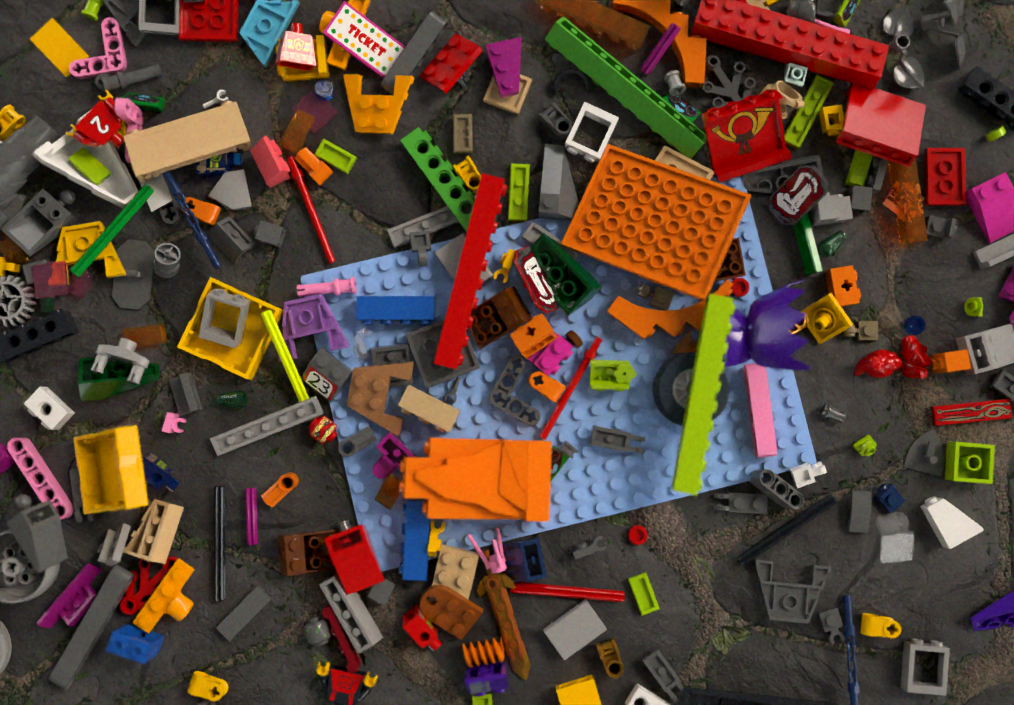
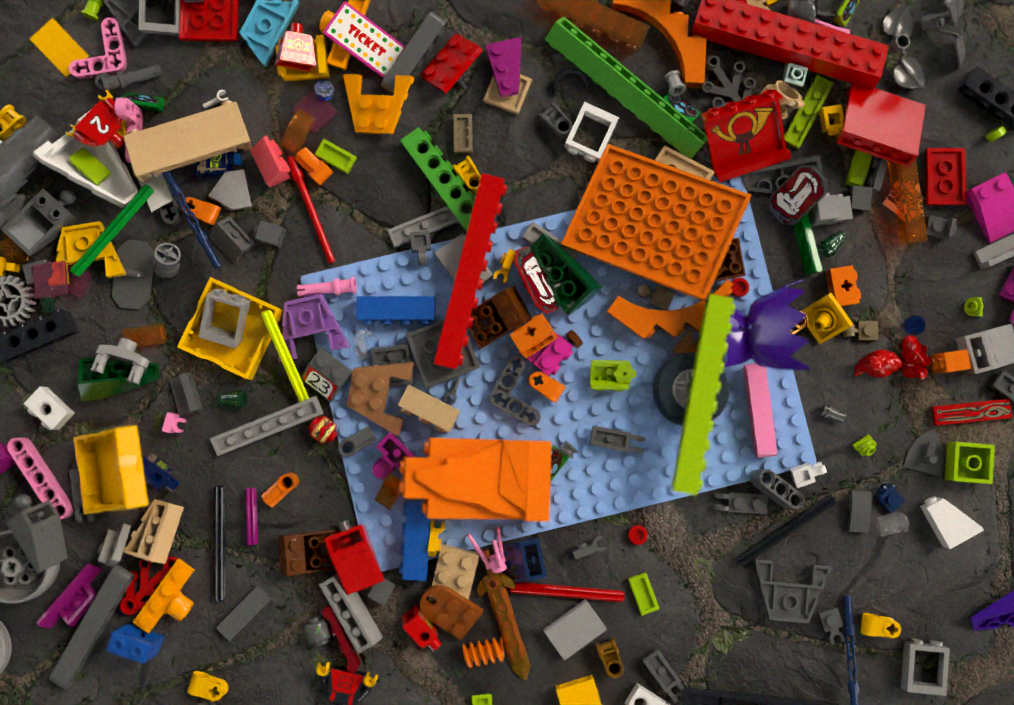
(487, 678): dark purple slope -> none
(518, 192): lime tile -> none
(557, 192): dark grey wedge -> none
(589, 355): red bar -> none
(660, 48): magenta axle -> none
(896, 546): clear piece -> none

